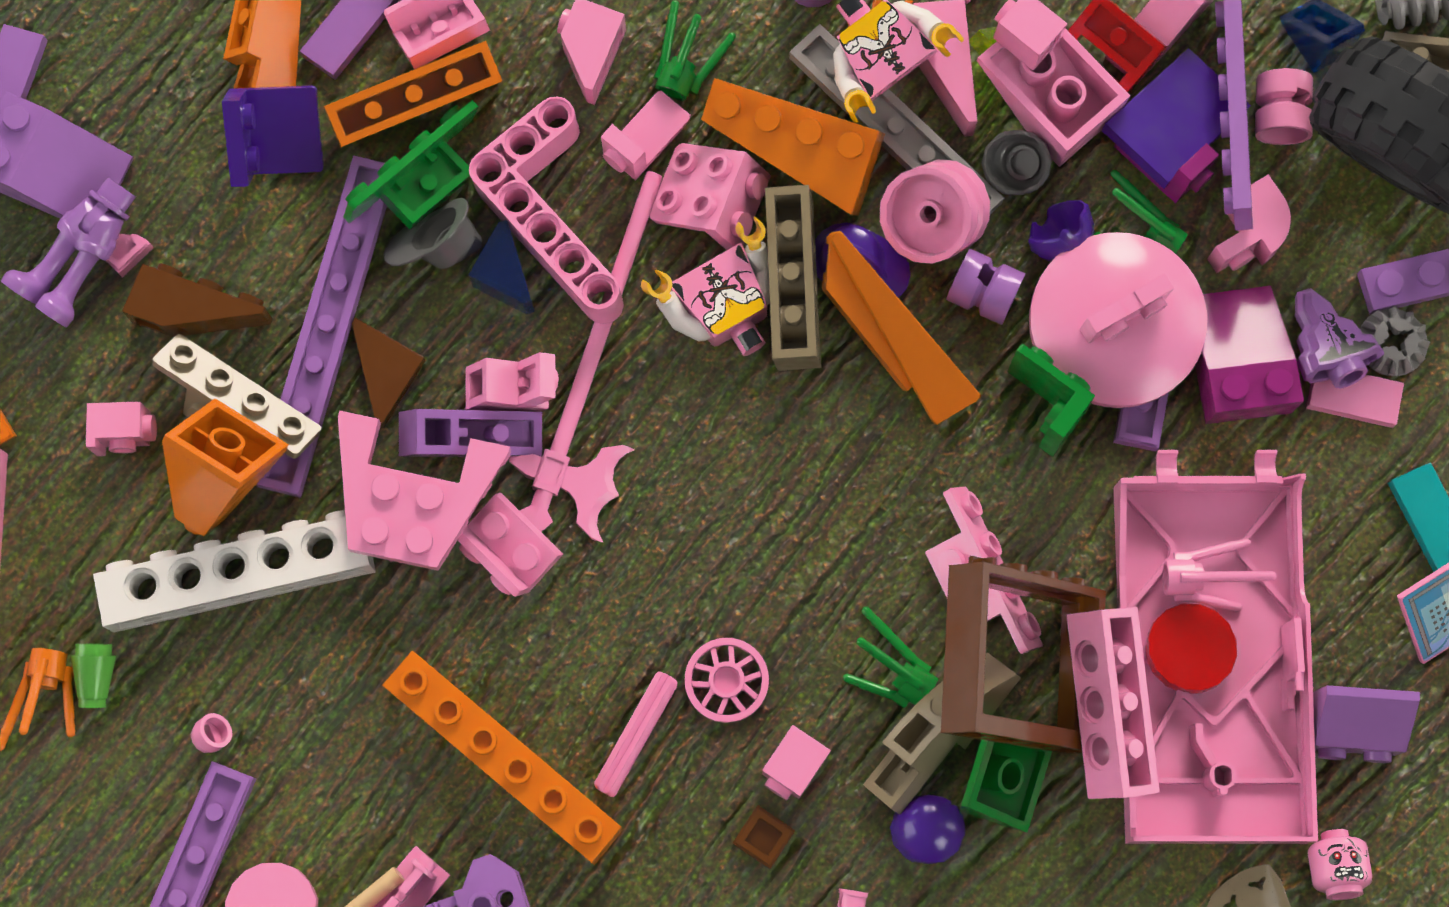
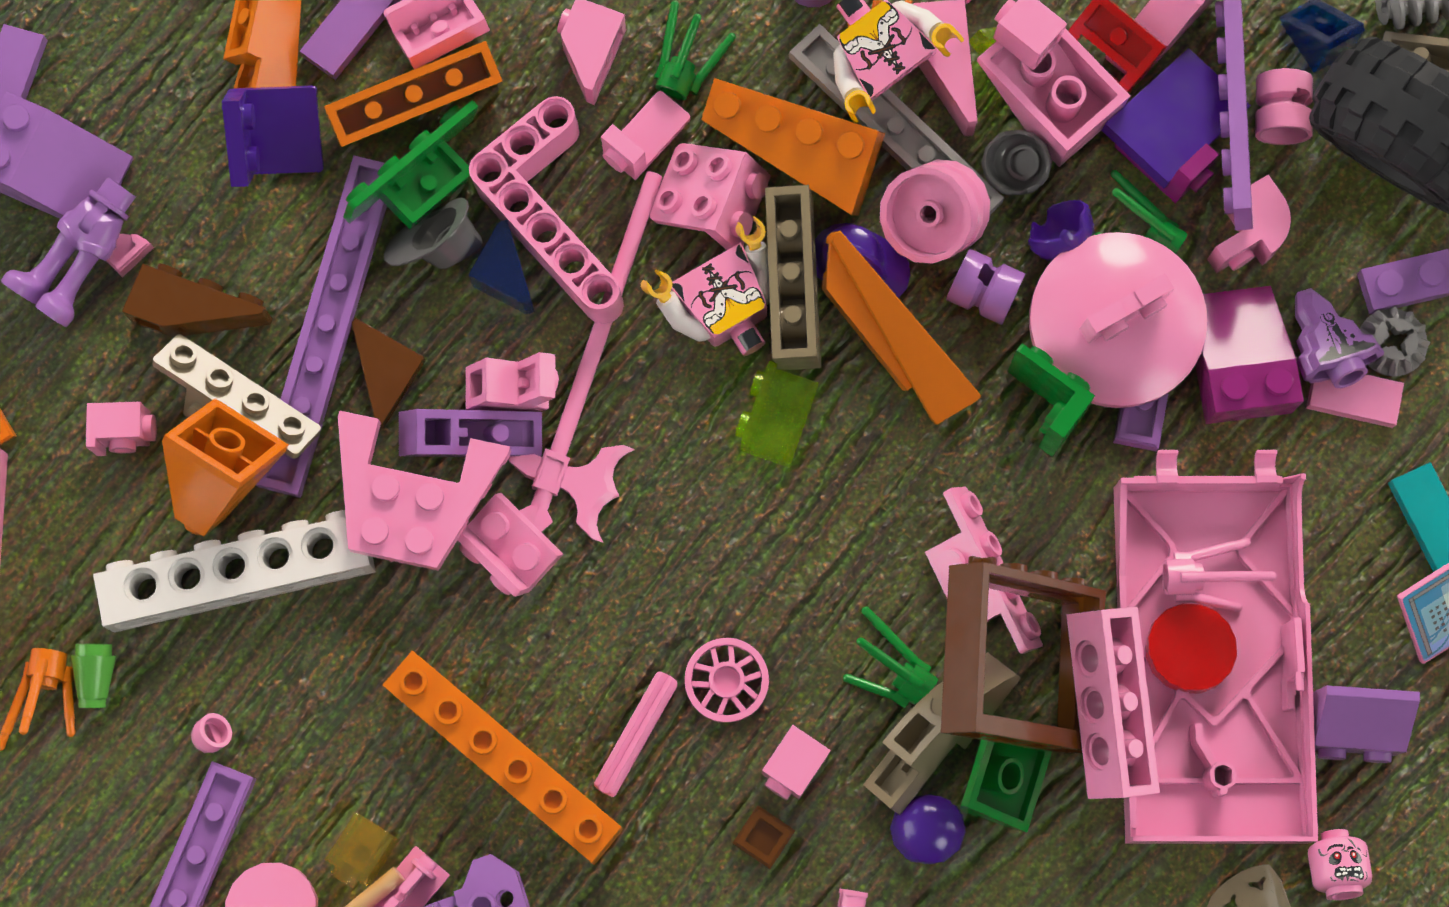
(360, 851): none -> clear yellow brick
(777, 415): none -> clear neon green bracket

